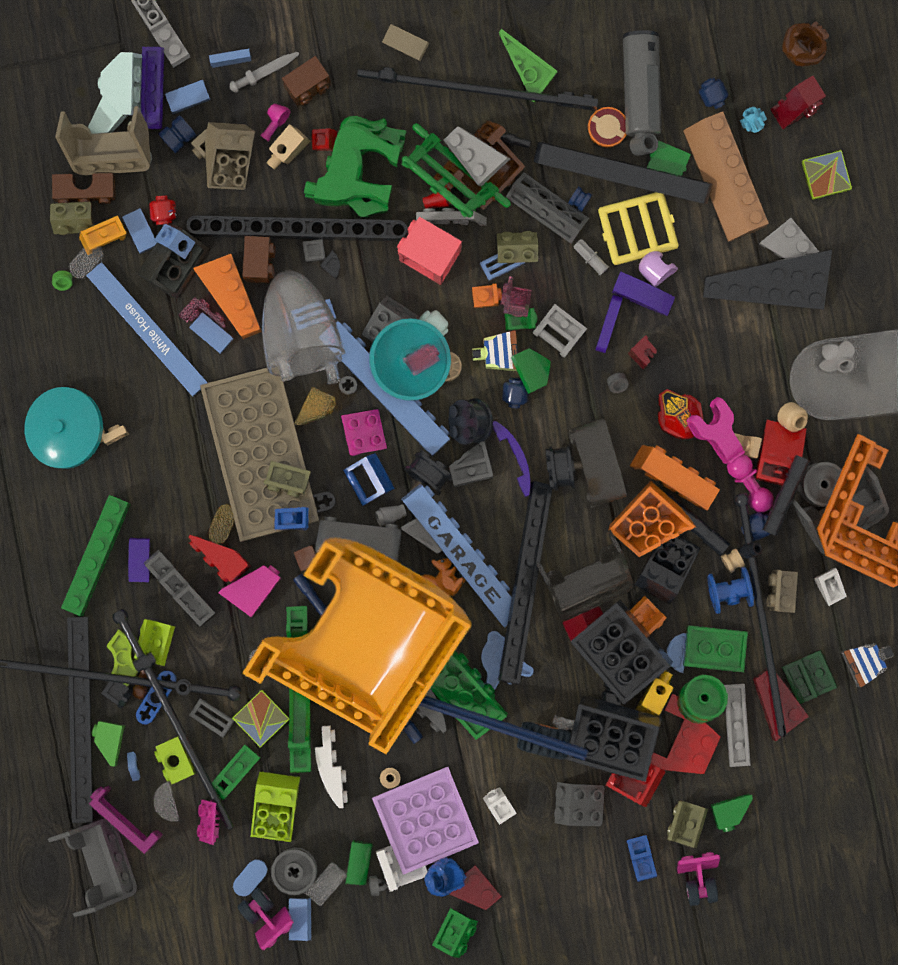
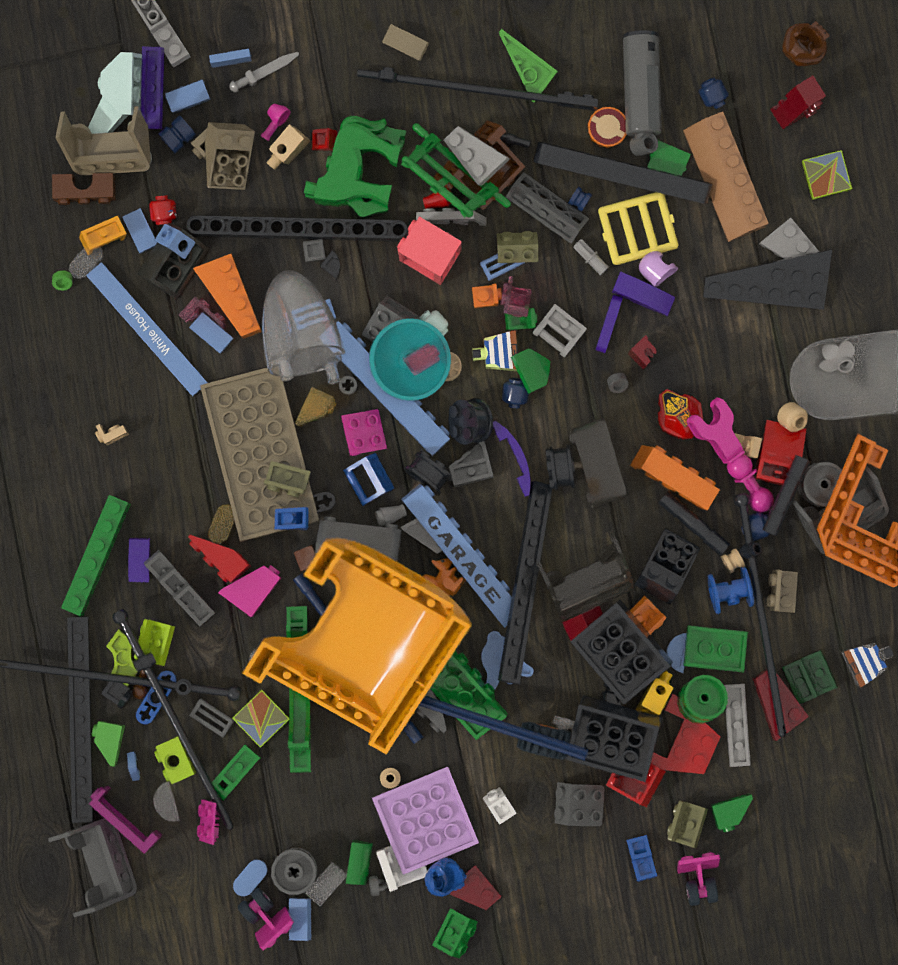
(63, 427): teal dish -> none
(71, 217): olive bracket -> none
(257, 259): reddish brown brick -> none
(275, 806): lime slope -> none
(306, 82): reddish brown brick -> none
(331, 775): white slope -> none
(650, 521): orange wedge -> none
(753, 119): medium azure gear -> none
(830, 586): white slope -> none

